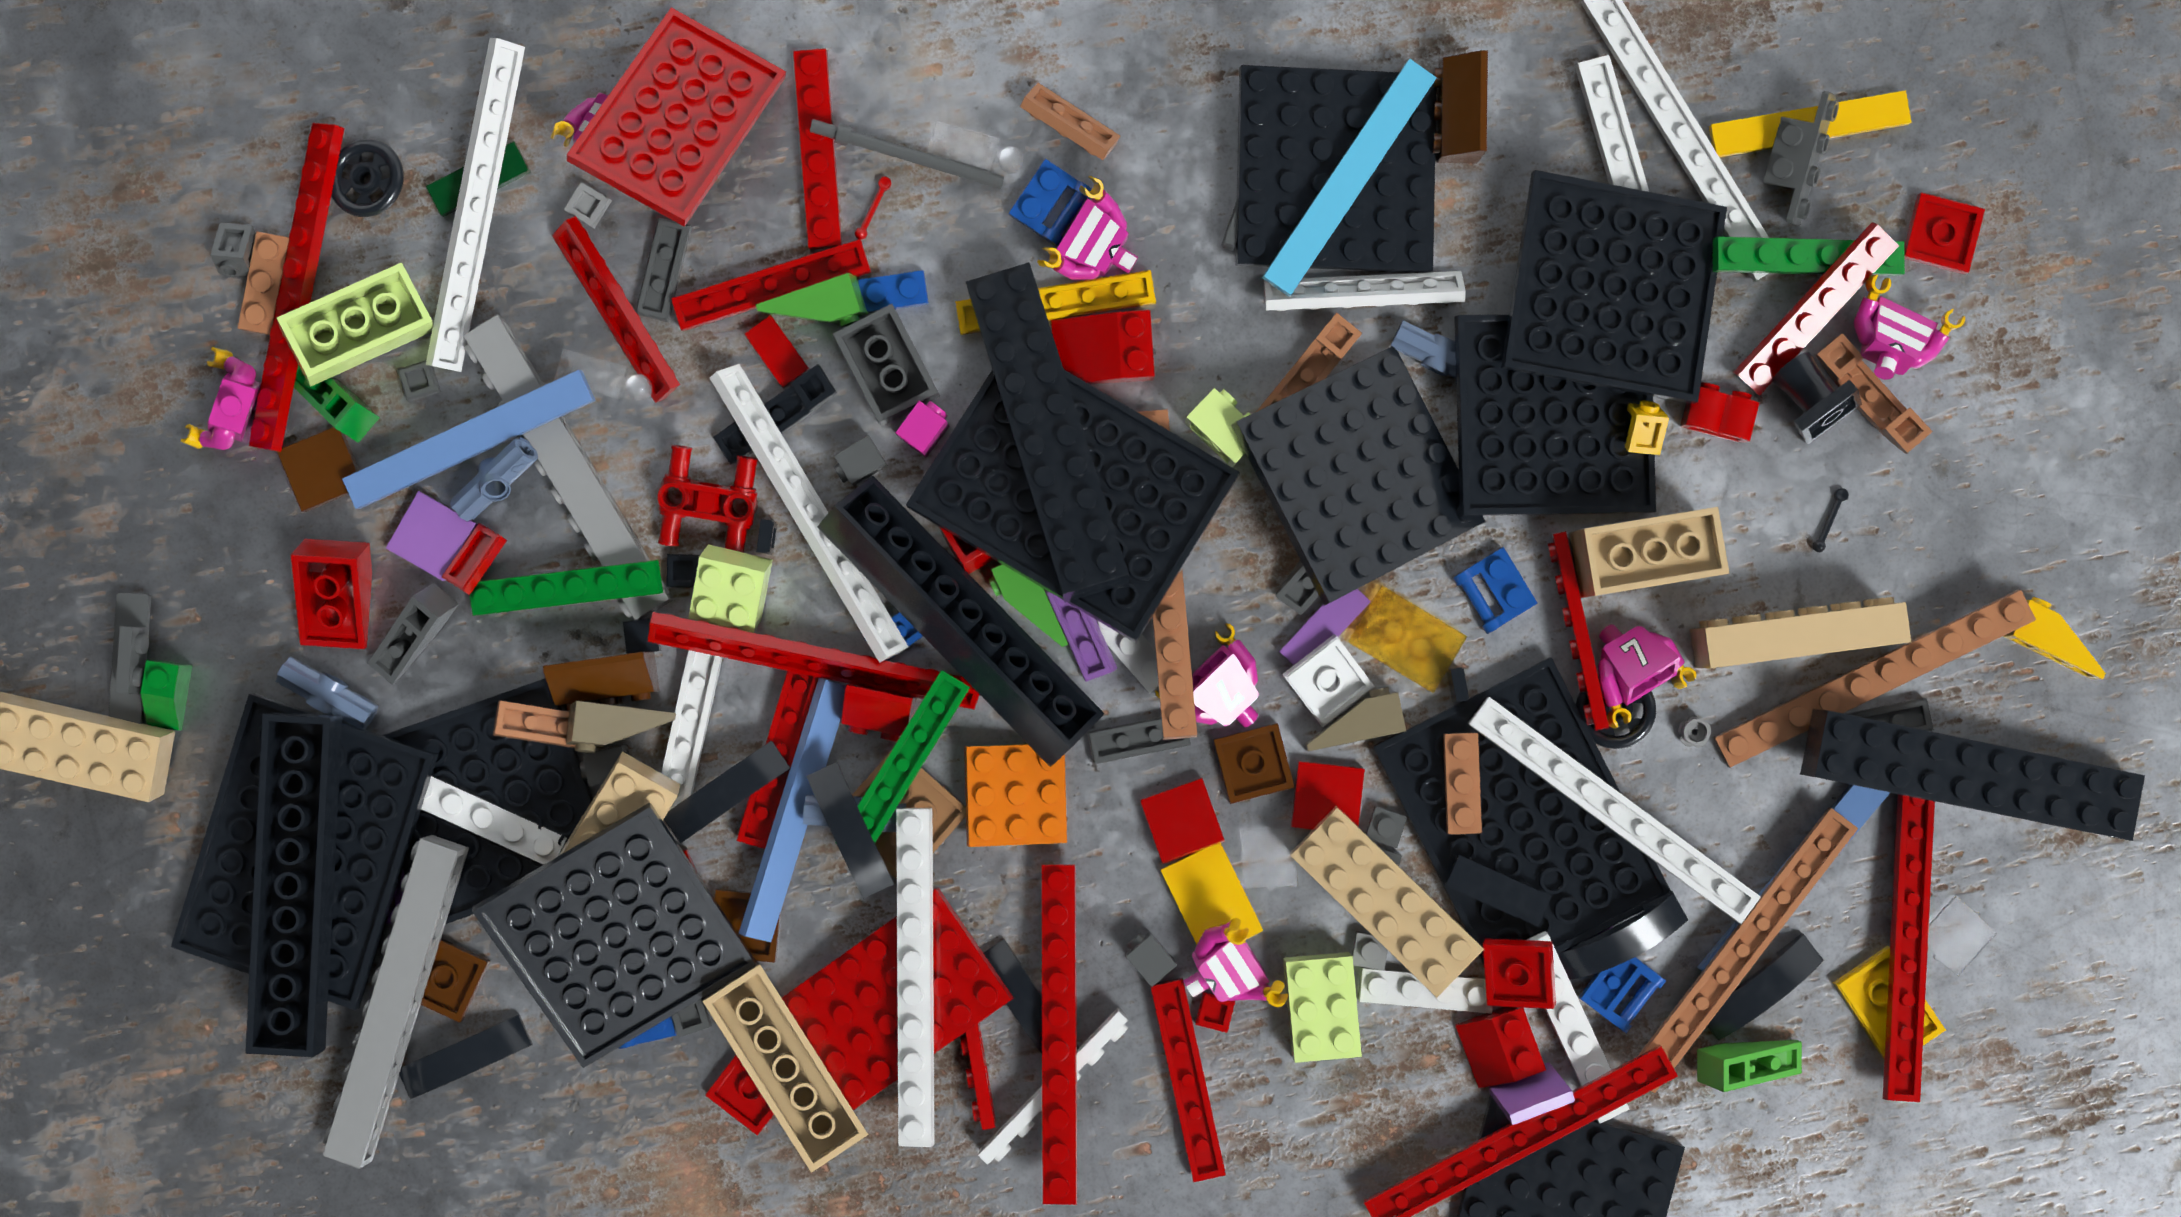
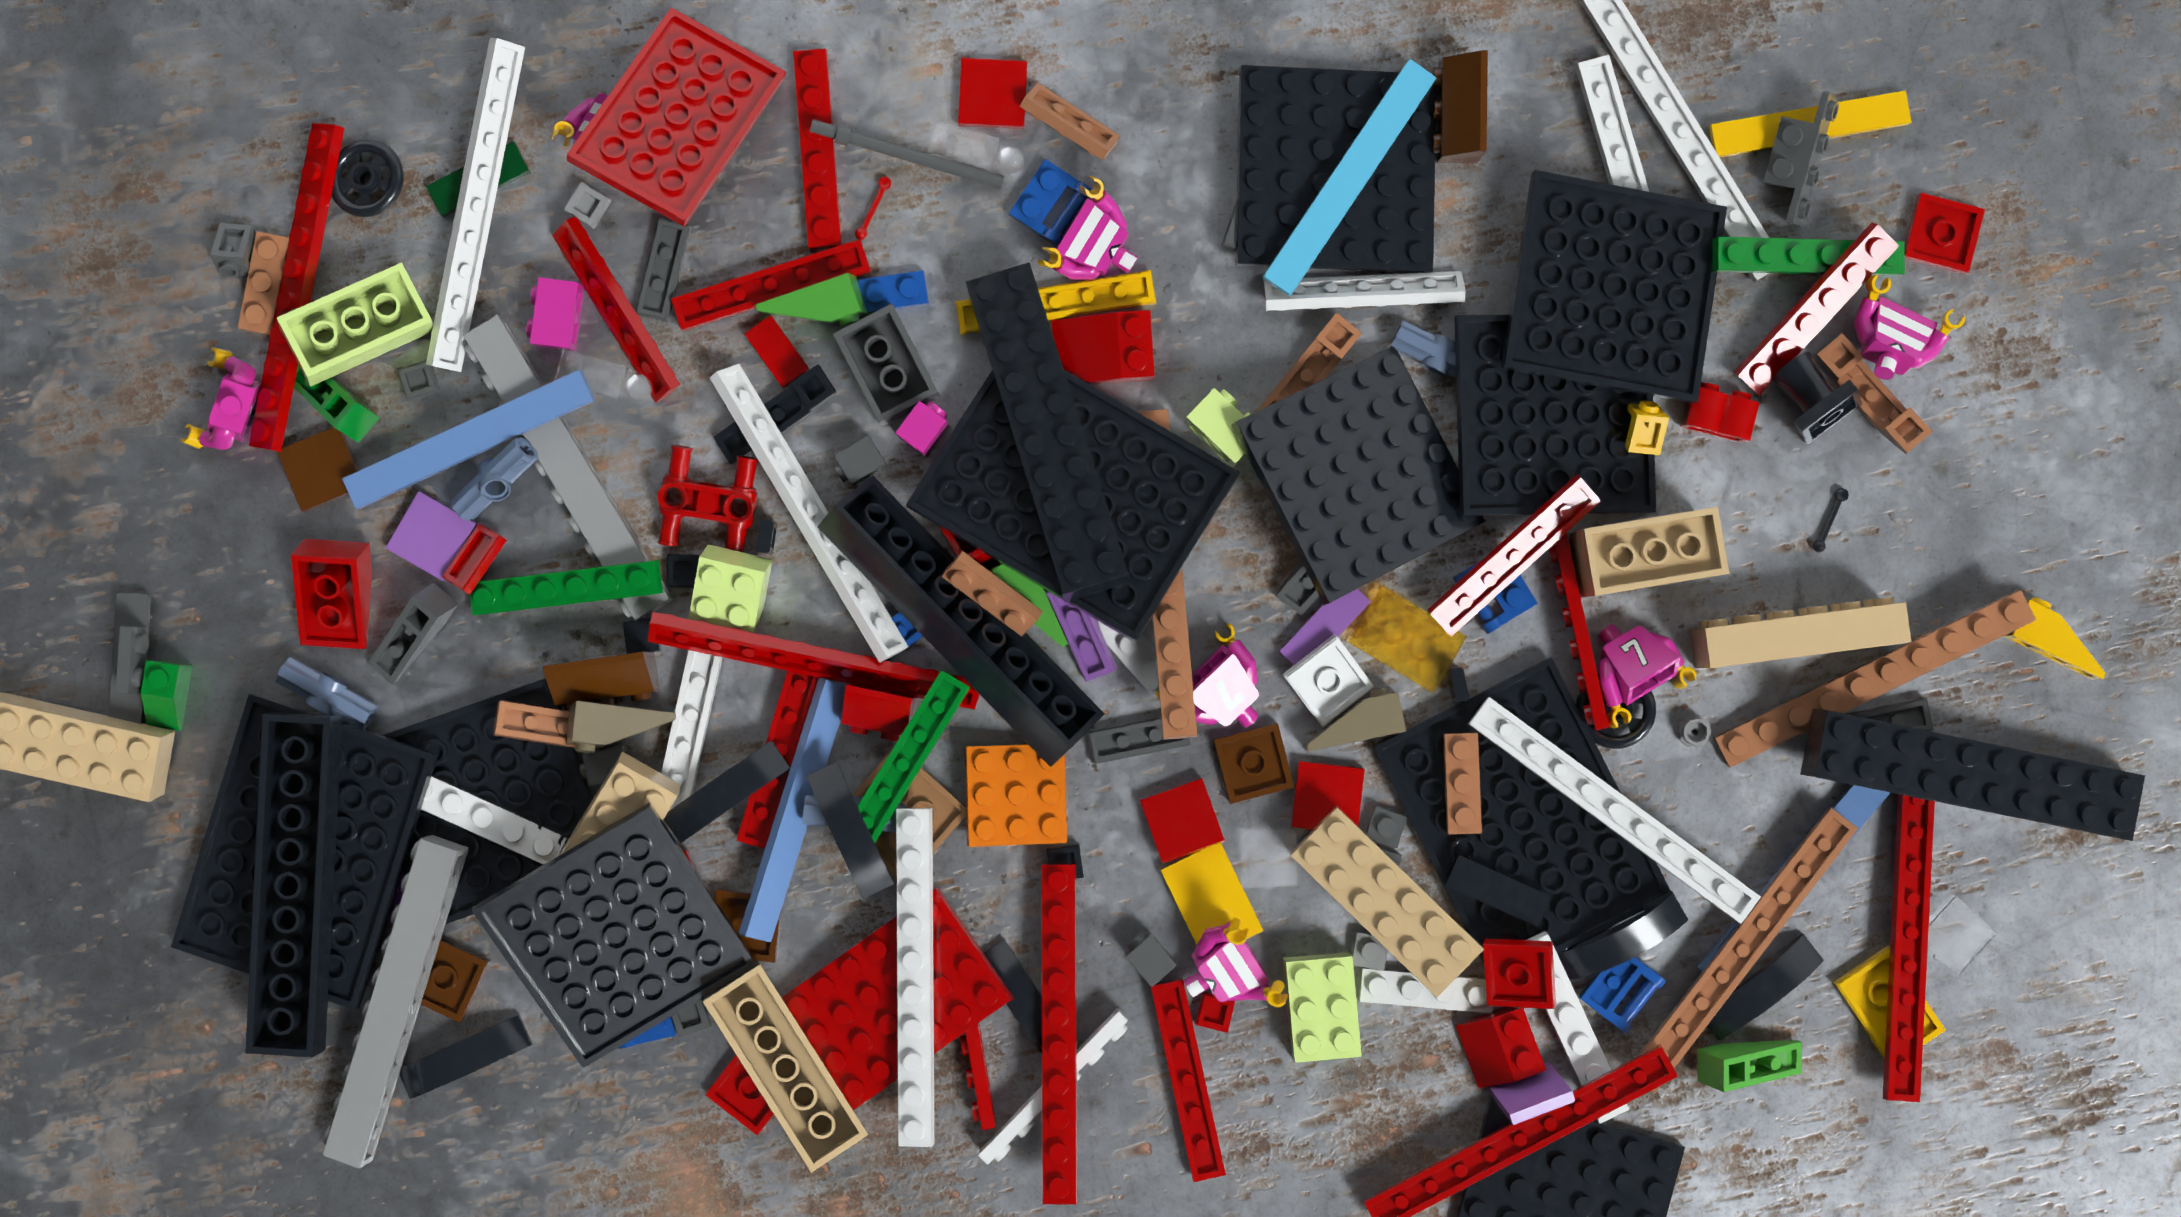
(555, 314): none -> dark pink brick
(992, 93): none -> red tile
(992, 593): none -> nougat plate
(1066, 856): none -> black tile
(1514, 555): none -> plate

